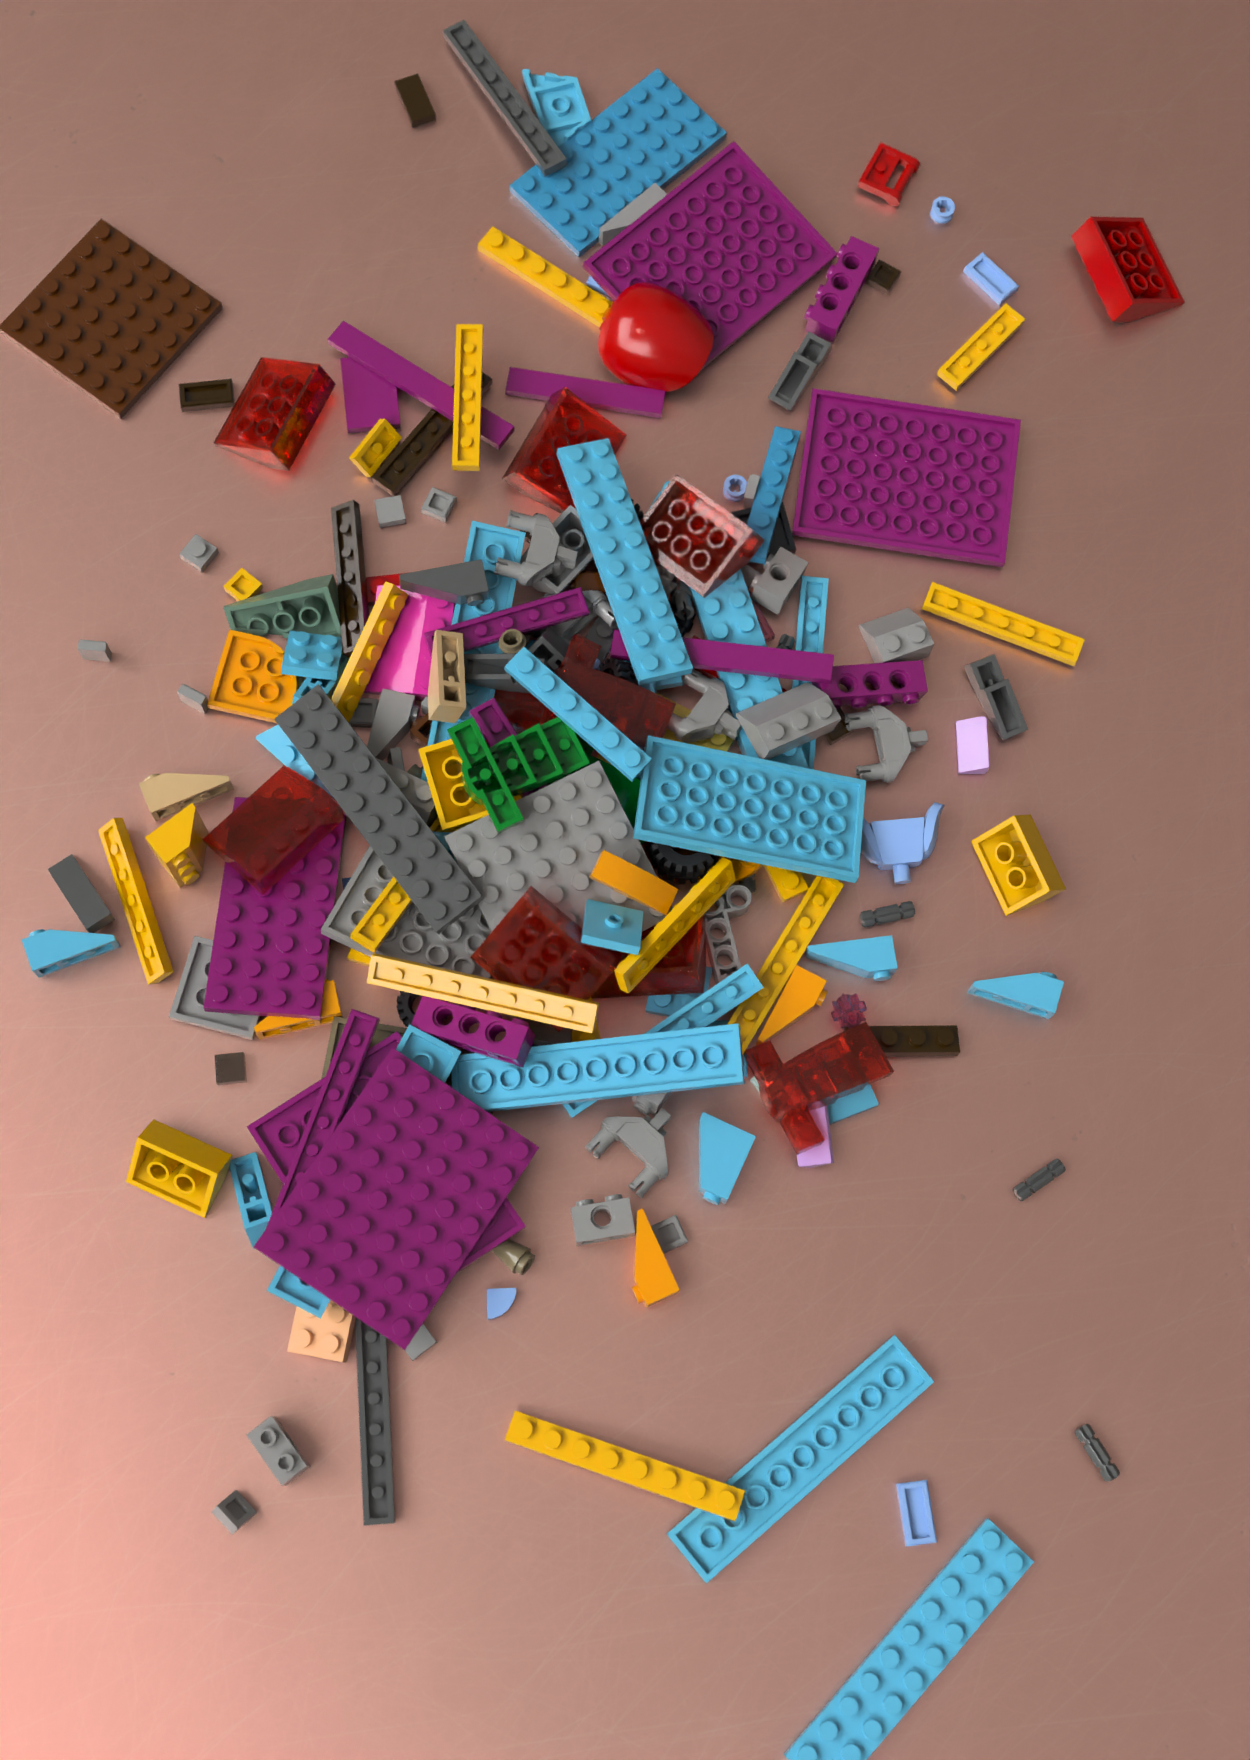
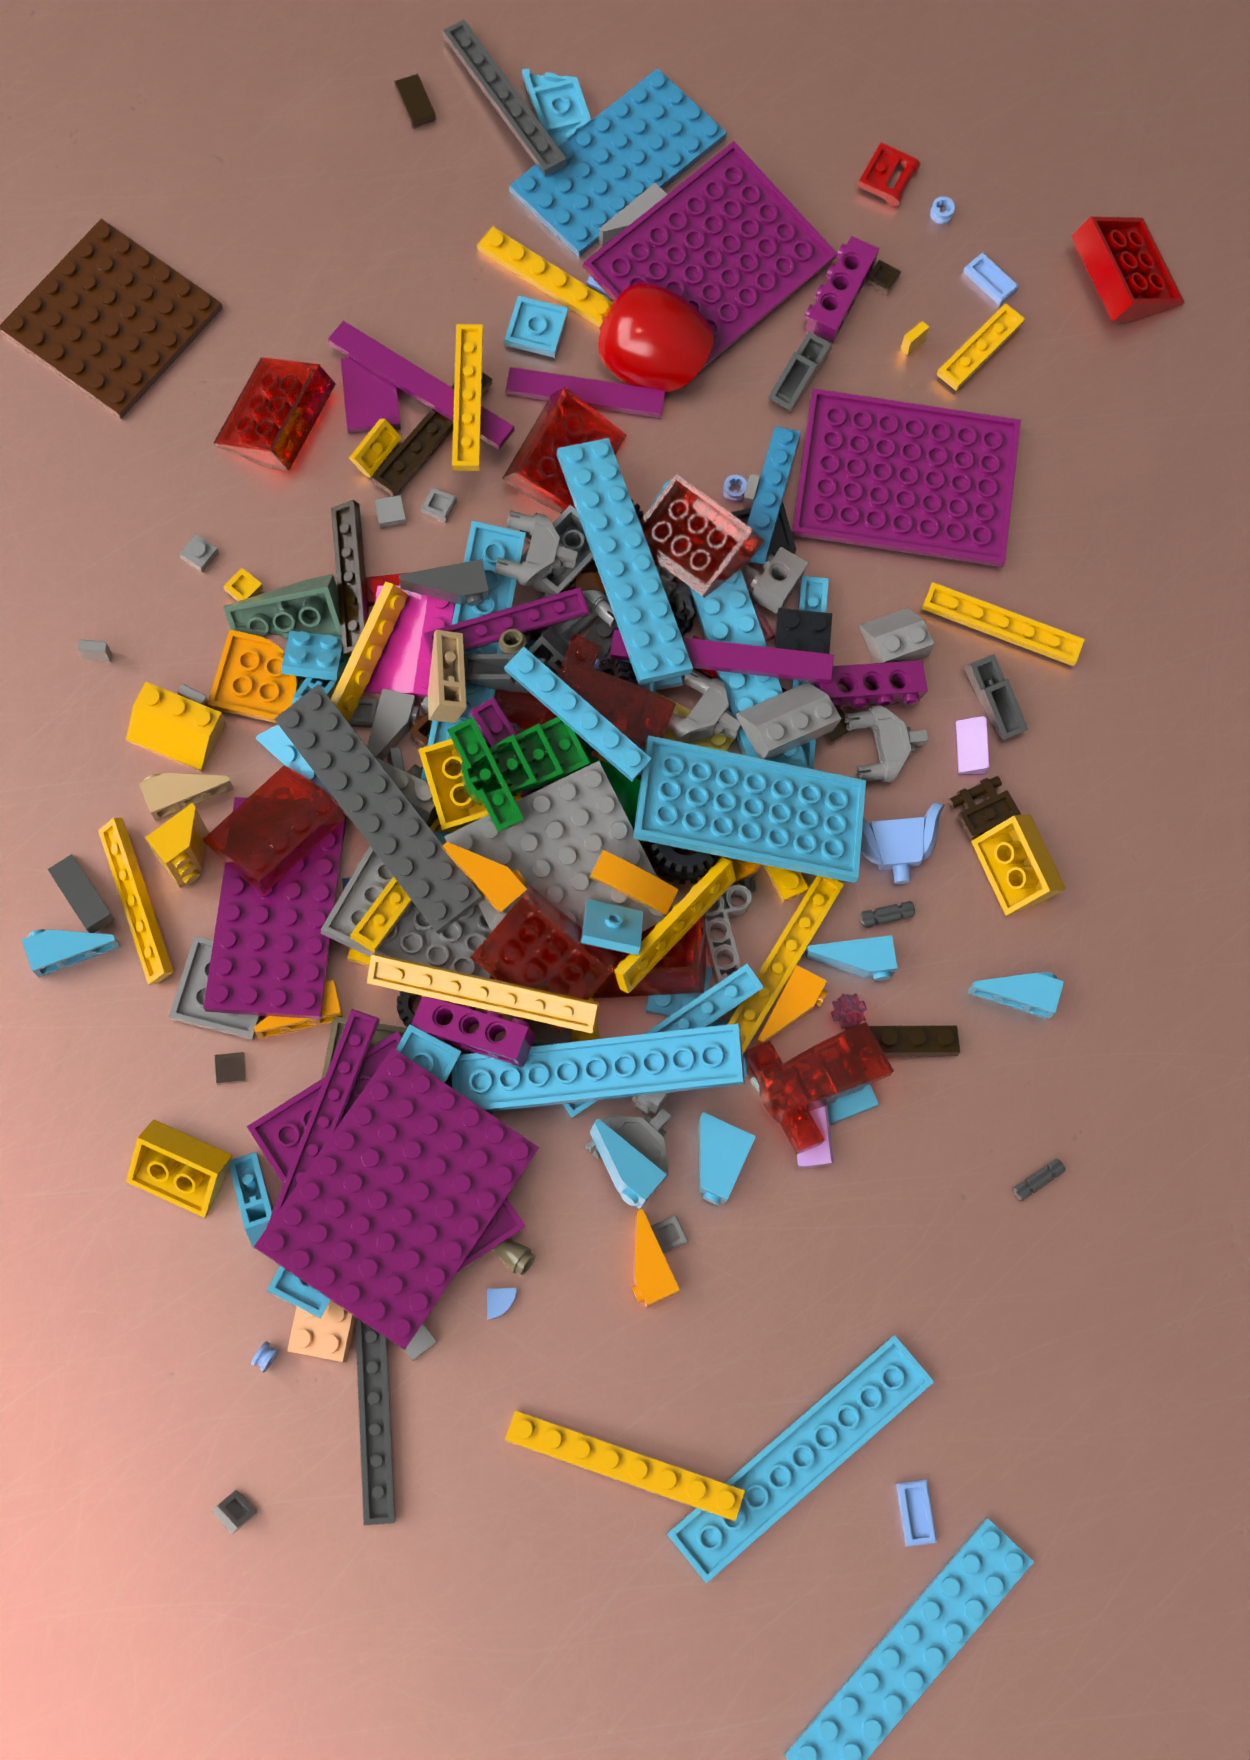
(174, 726): none -> yellow slope
(206, 395): dark brown tile -> none
(265, 1356): none -> light blue bush
(278, 1450): light grey brick -> none
(492, 879): none -> light orange slope
(536, 326): none -> medium azure plate
(586, 1229): light grey brick -> none
(630, 1170): none -> medium azure slope
(803, 630): none -> black plate
(914, 338): none -> yellow tile
(987, 814): none -> dark brown plate
(1097, 1452): dark grey axle -> none

